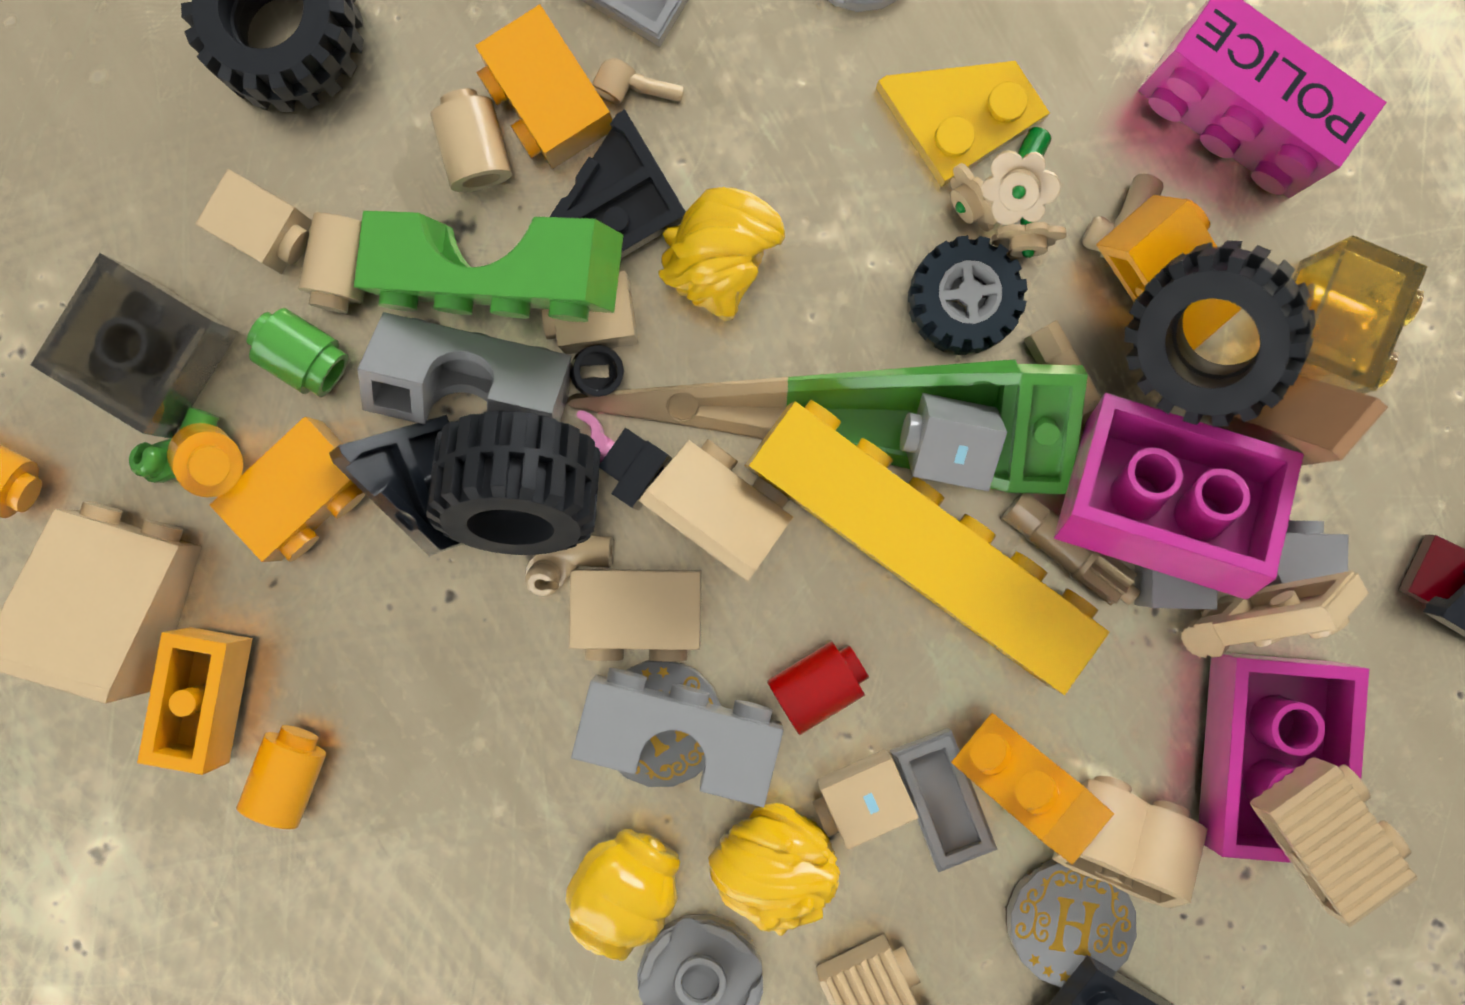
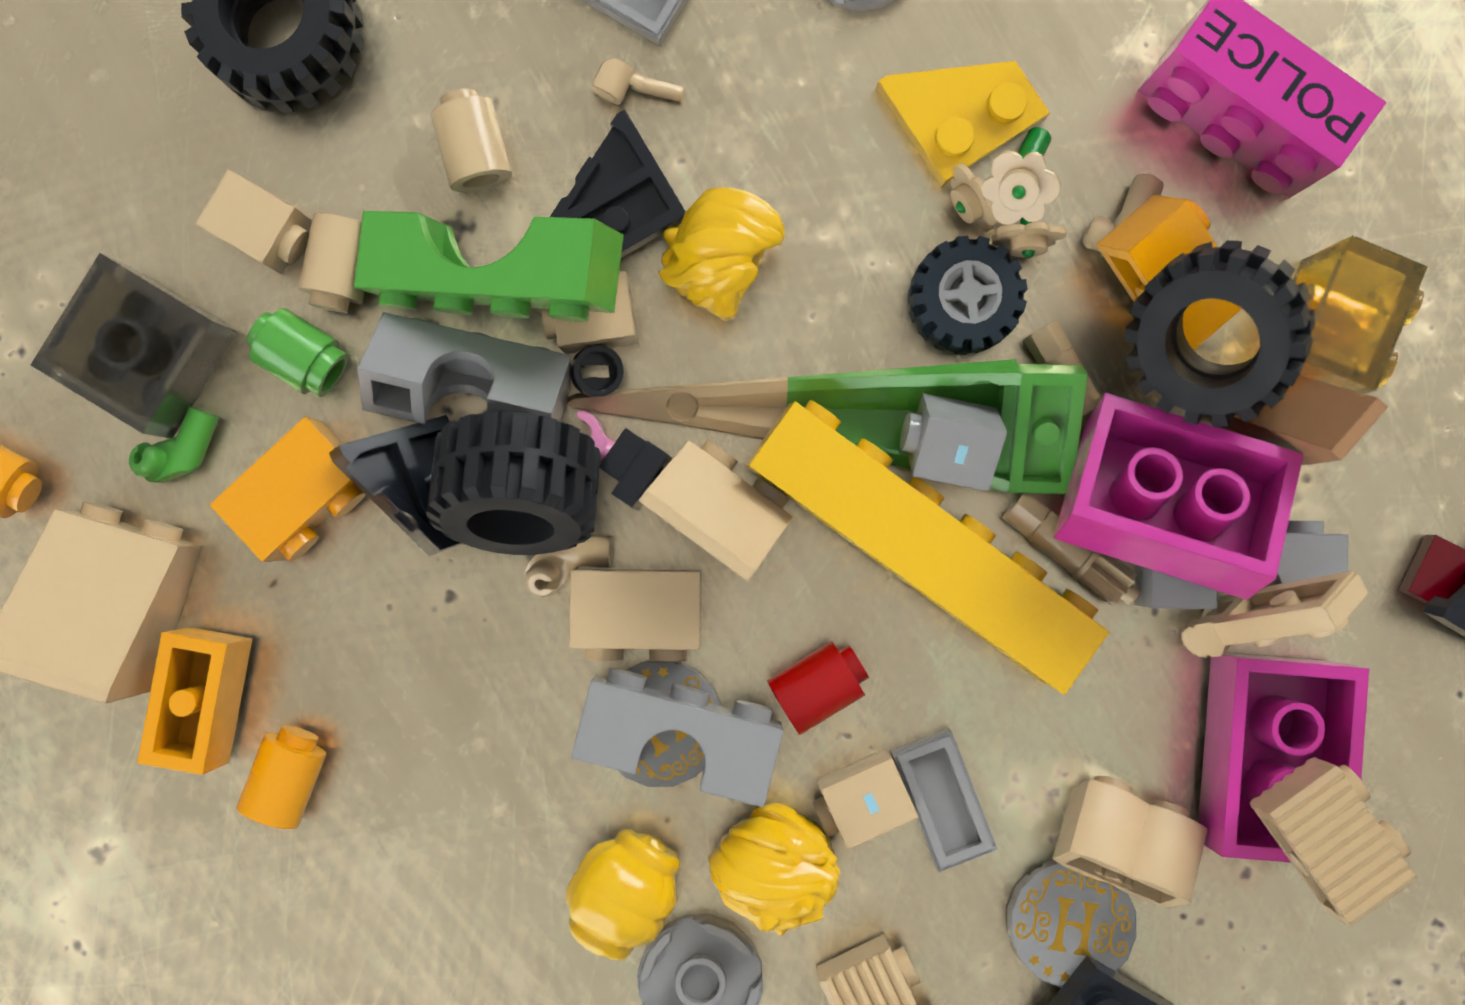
(205, 460): light orange brick -> none
(544, 86): light orange brick -> none
(1032, 788): light orange brick -> none

